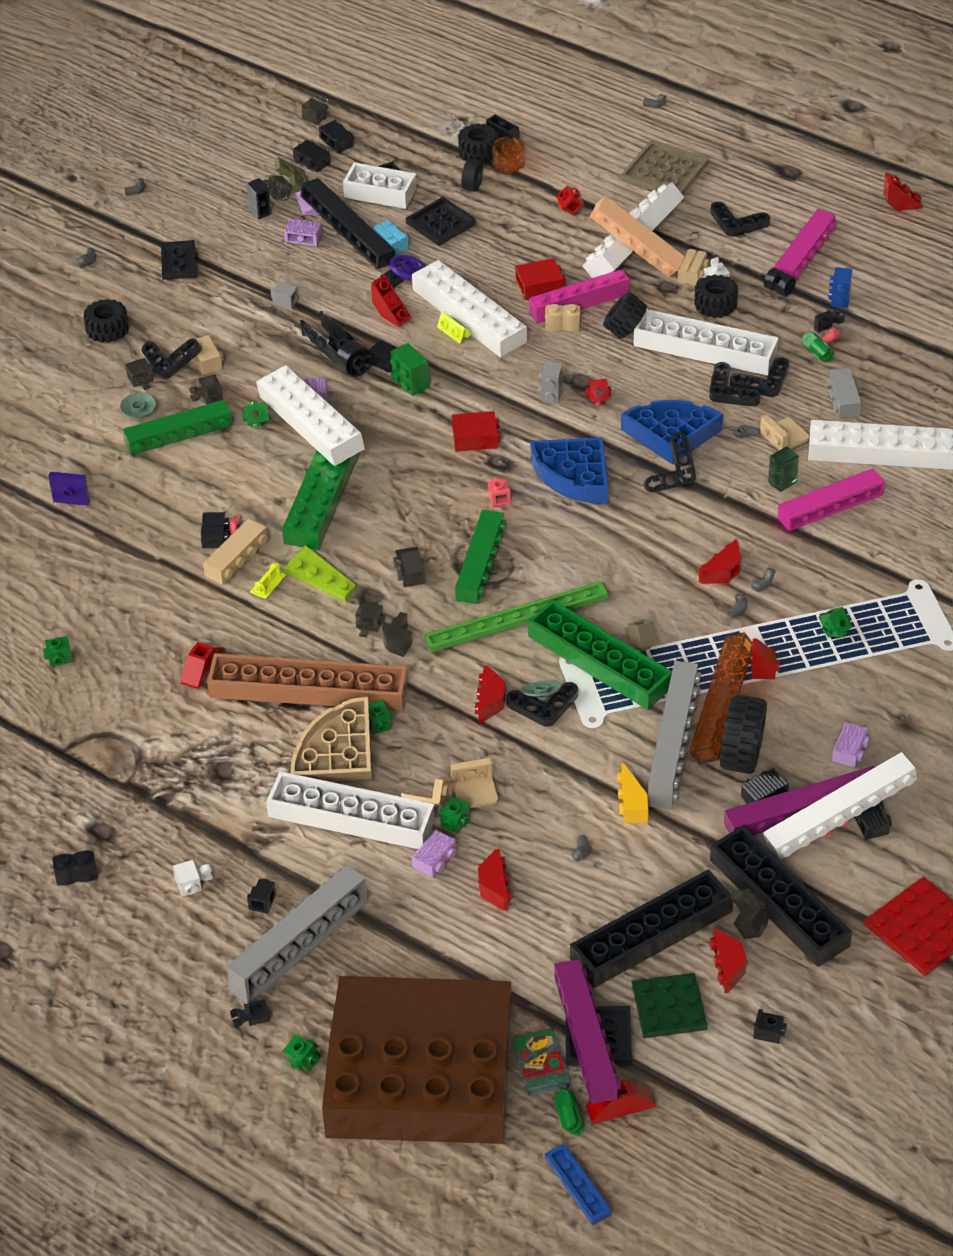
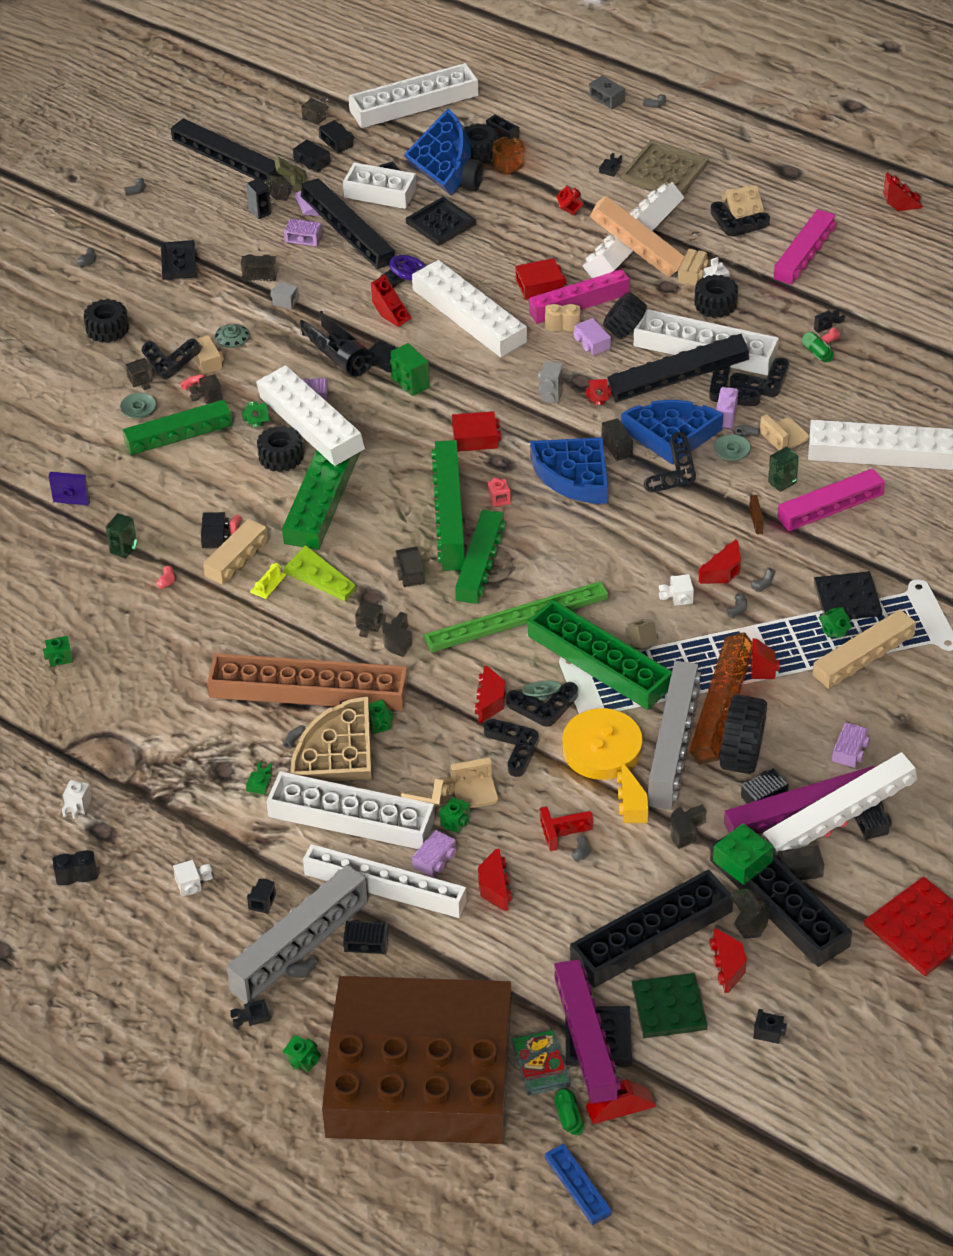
(76, 798): none -> white brick
(121, 535): none -> clear green brick
(167, 579): none -> coral arm
(190, 381): none -> coral arm
(199, 663): red slope -> none
(223, 150): none -> black brick
(232, 335): none -> sand green dish
(258, 268): none -> clear smoke brick
(260, 780): none -> green plate
(280, 448): none -> black tyre
(292, 735): none -> dark grey arm
(301, 970): none -> dark grey arm
(366, 937): none -> black brick
(389, 881): none -> white brick
(393, 236): medium azure brick -> none
(413, 95): none -> white brick
(442, 152): none -> blue brick
(448, 504): none -> green brick
(452, 328): neon yellow hinge -> none
(519, 740): none -> black beam
(563, 825): none -> red bracket
(592, 336): none -> lavender brick
(600, 741): none -> yellow brick
(607, 92): none -> dark grey brick
(611, 166): none -> black plate
(617, 439): none -> clear smoke brick
(678, 367): none -> black brick
(679, 589): none -> white brick
(684, 824): none -> clear smoke brick
(727, 405): none -> lavender brick
(732, 447): none -> sand green dish
(743, 201): none -> tan bracket
(743, 853): none -> green brick
(756, 514): none -> reddish brown tile
(779, 282): black wheel -> none
(803, 862): none -> clear smoke brick
(841, 288): blue brick -> none
(843, 393): light grey brick -> none
(851, 591): none -> black plate
(864, 649): none -> tan brick

